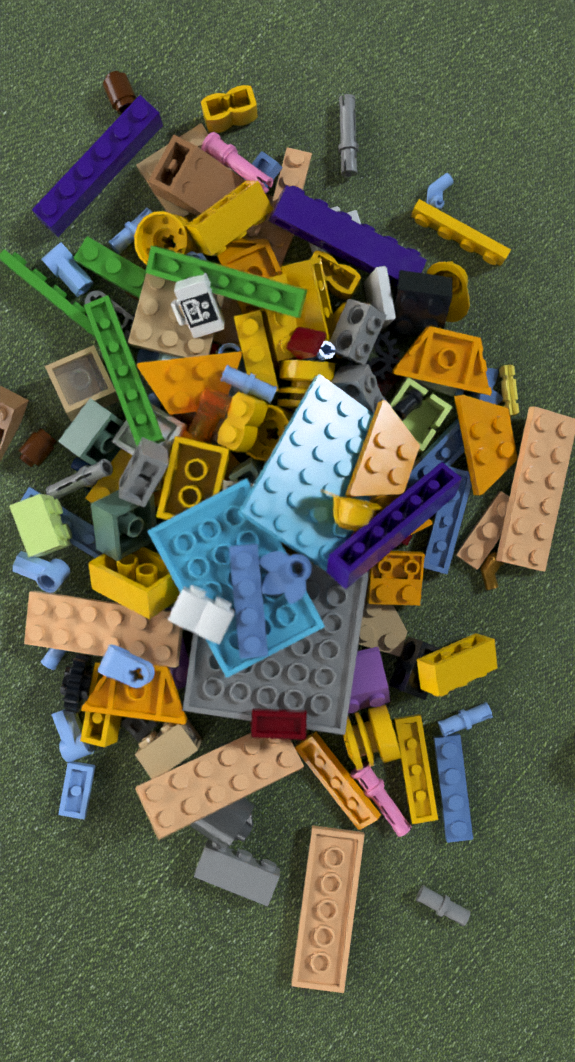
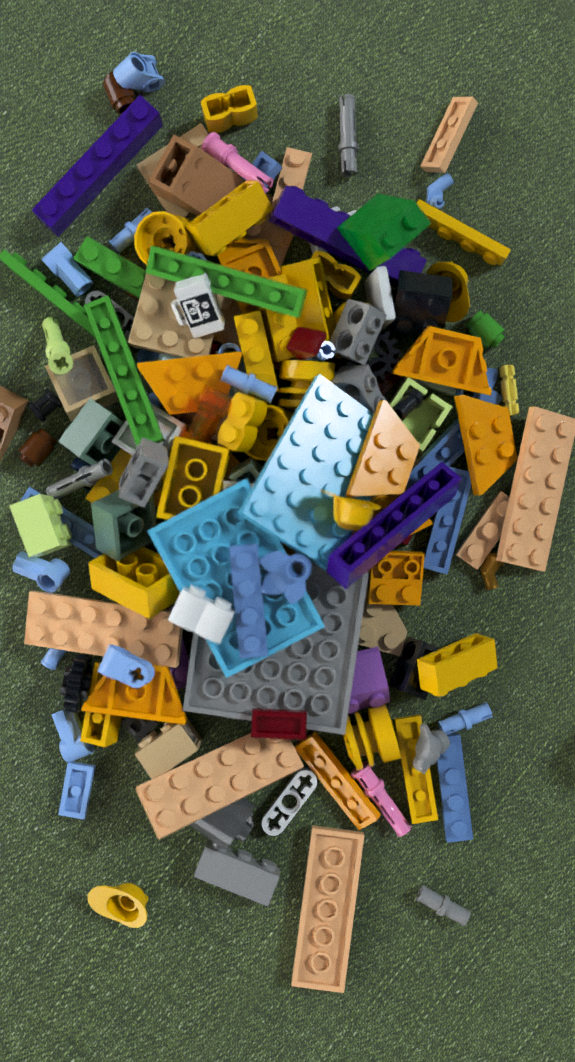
(37, 406): none -> black bush
(56, 349): none -> yellowish green pin
(120, 903): none -> yellow piece
(139, 73): none -> light blue piece
(272, 812): none -> white beam
(383, 228): none -> green slope
(429, 748): none -> light grey animal
(449, 134): none -> light nougat plate
(487, 329): none -> bright green brick

